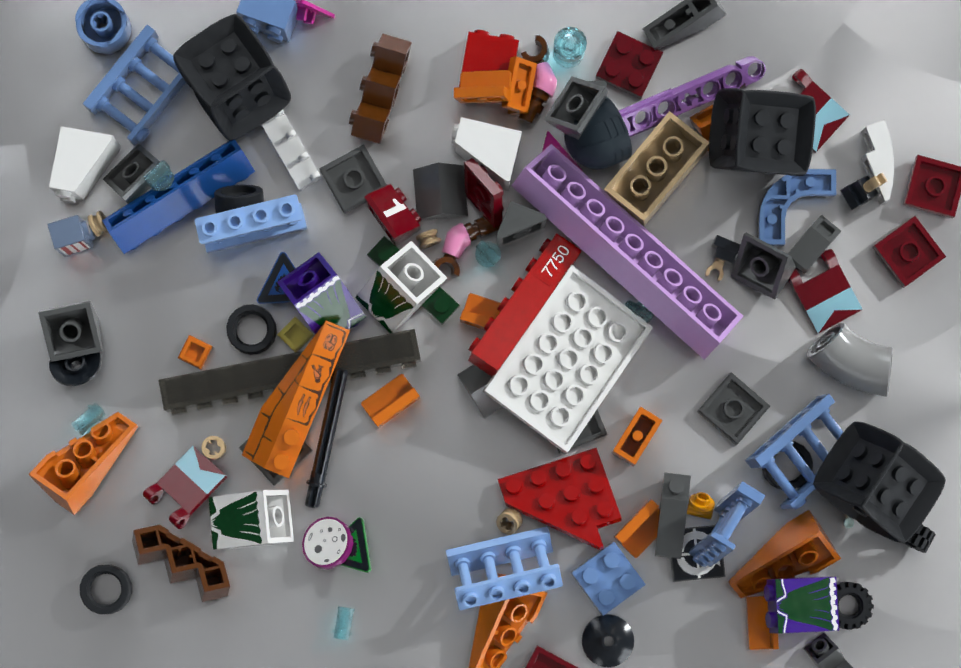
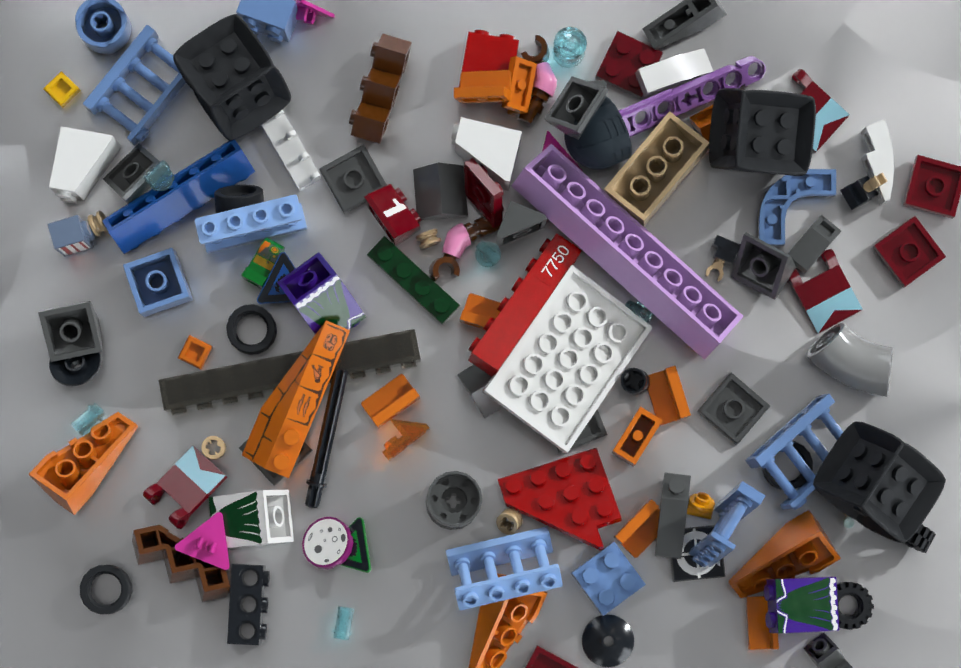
(62, 89): none -> yellow tile
(157, 282): none -> medium blue brick
(207, 543): none -> dark pink piece
(237, 615): none -> black brick
(262, 263): none -> green leg
(295, 334): light yellow tile -> none
(400, 287): white slope -> none
(410, 433): none -> clear orange slope
(465, 490): none -> dark grey wheel
(632, 377): none -> black wheel
(668, 396): none -> orange panel
(673, 71): none -> white slope

